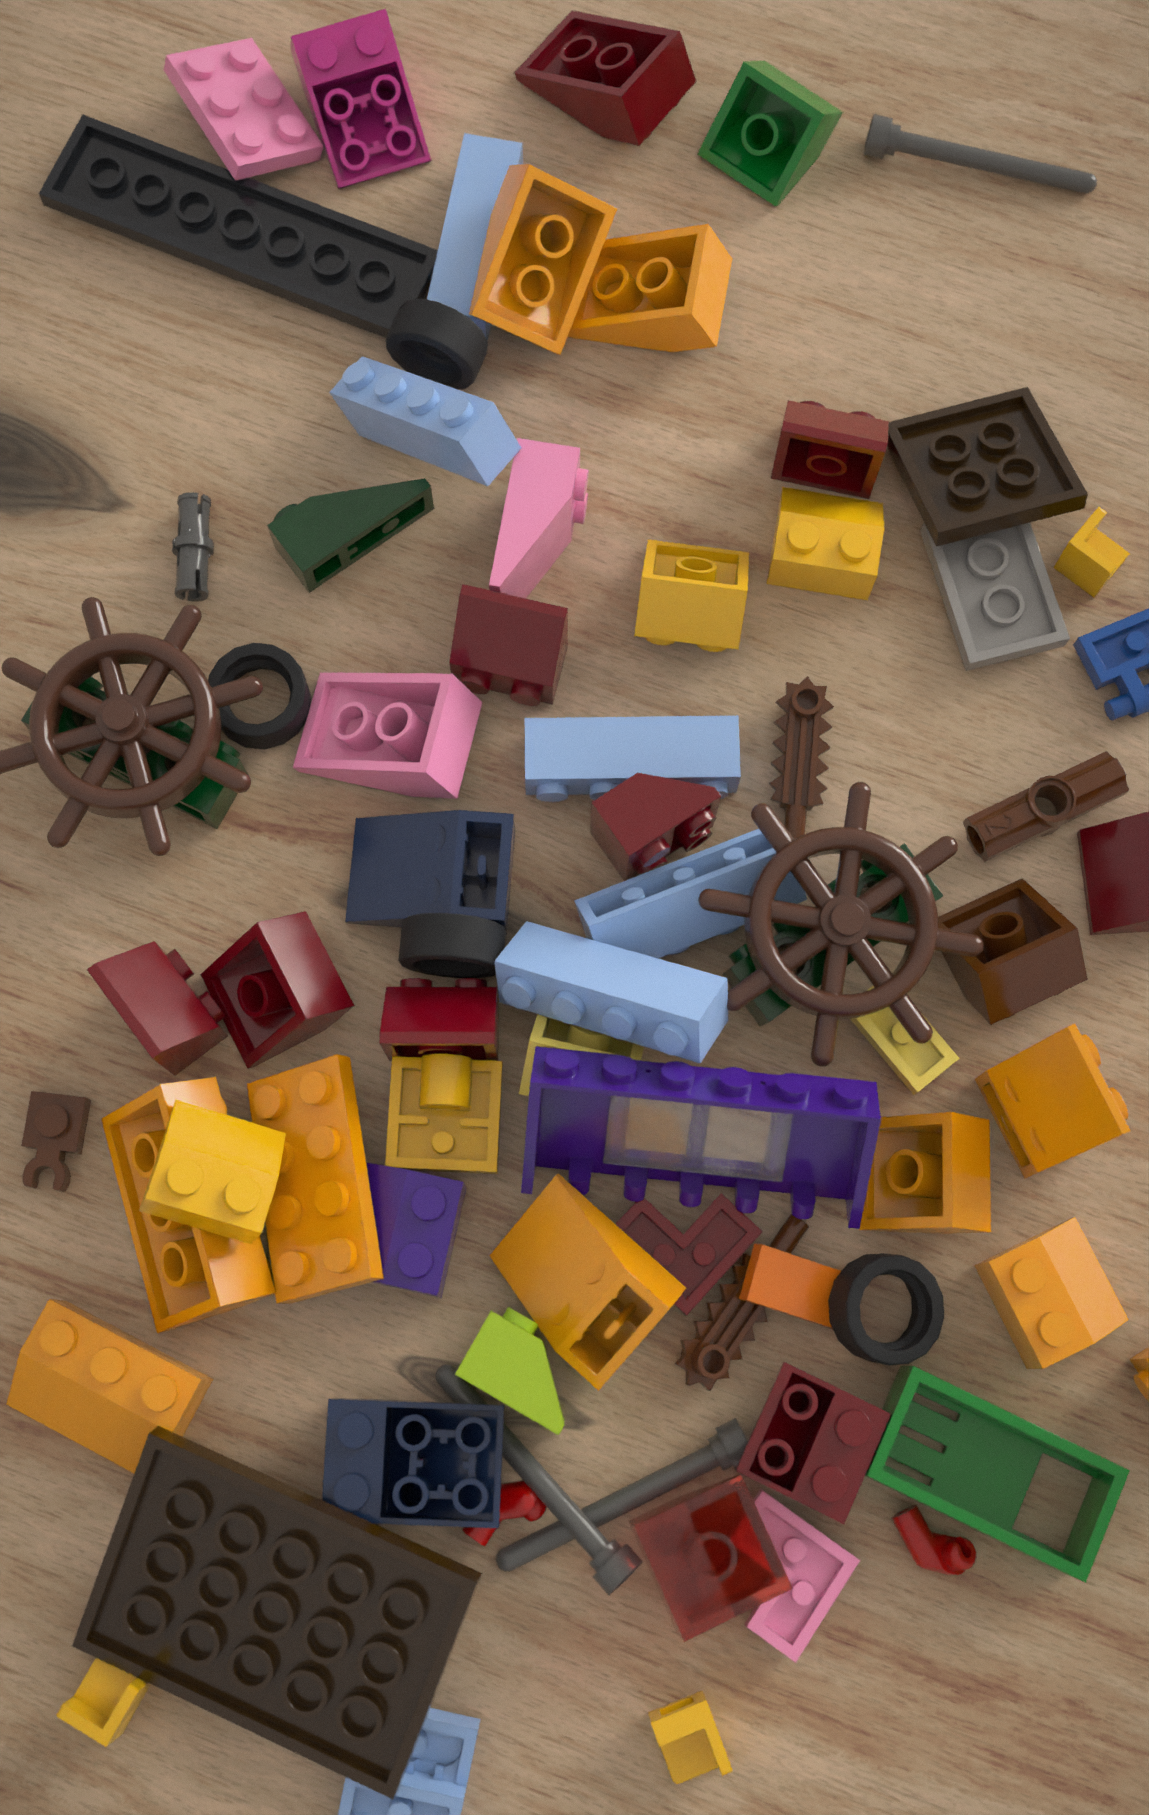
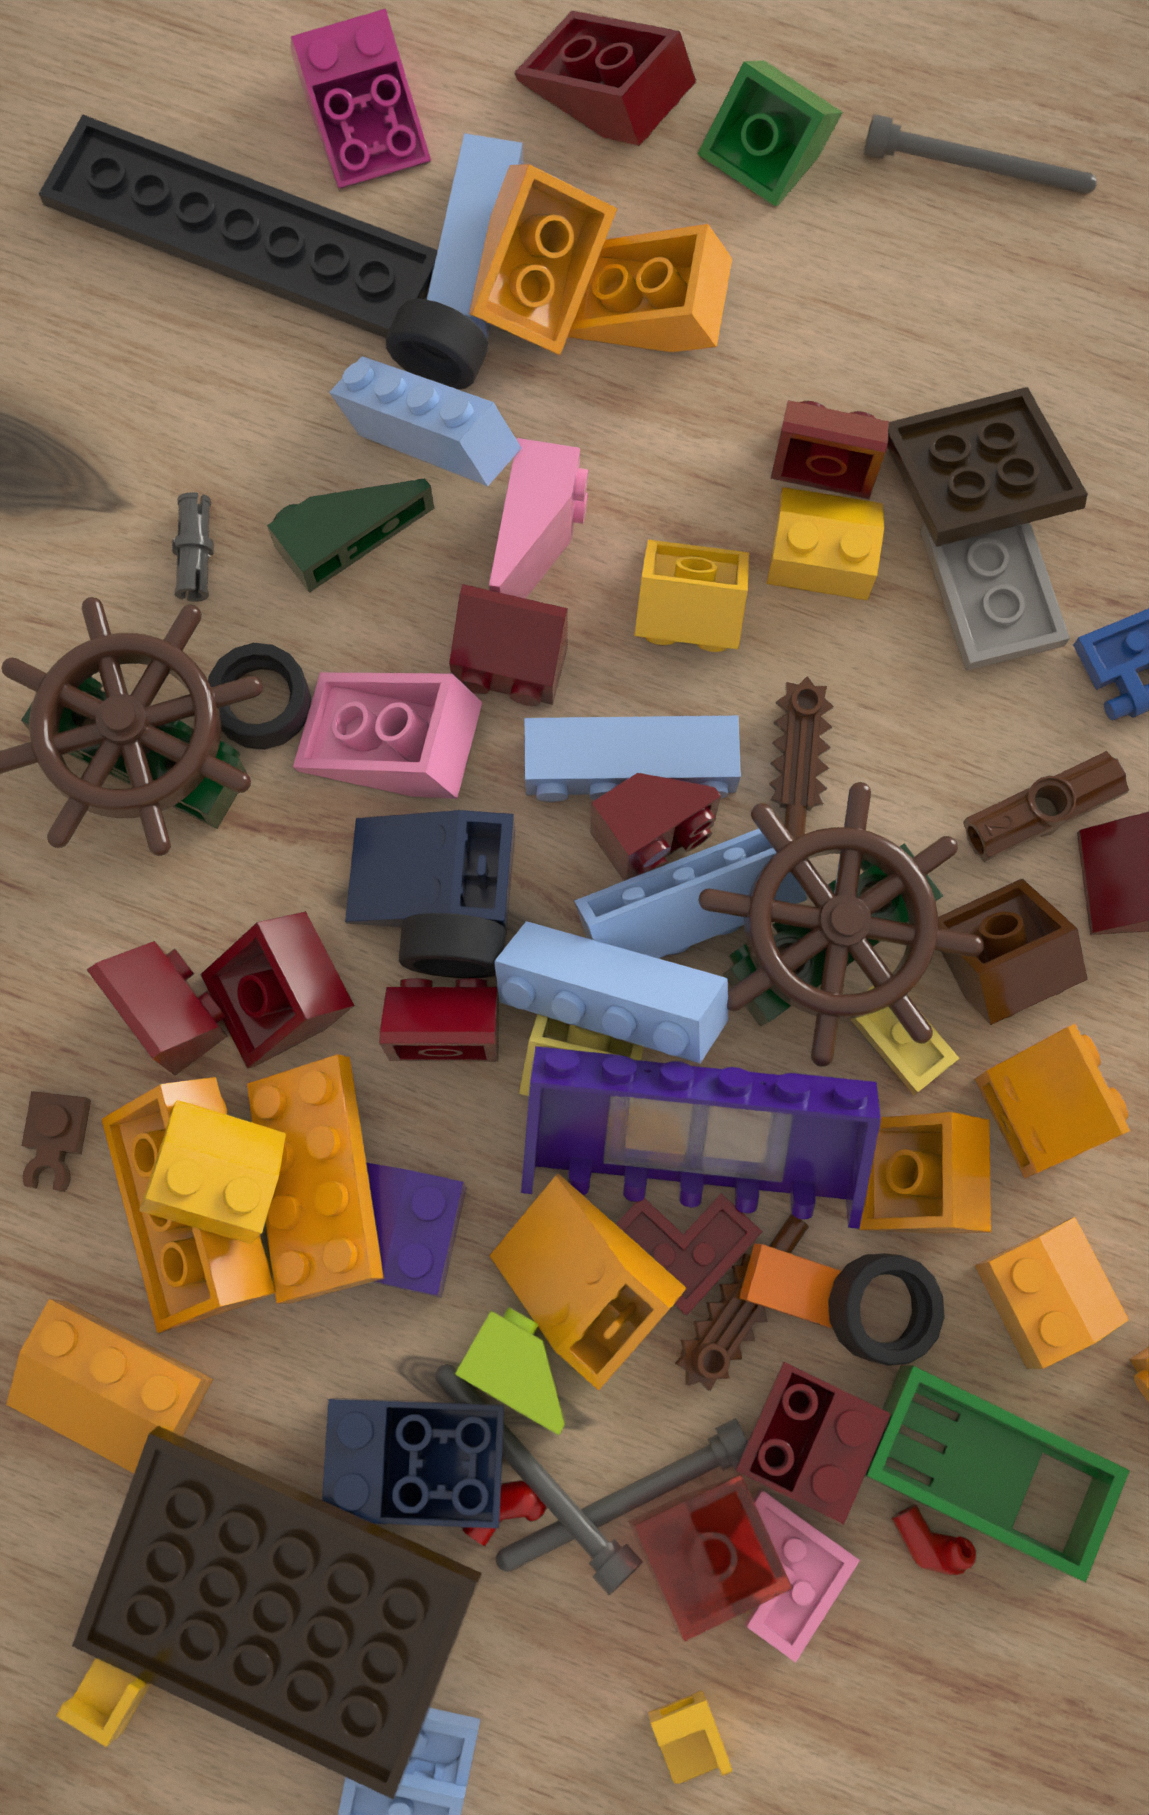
(243, 108): bright pink plate -> none
(444, 1114): yellow plate -> none
(1091, 556): yellow panel -> none

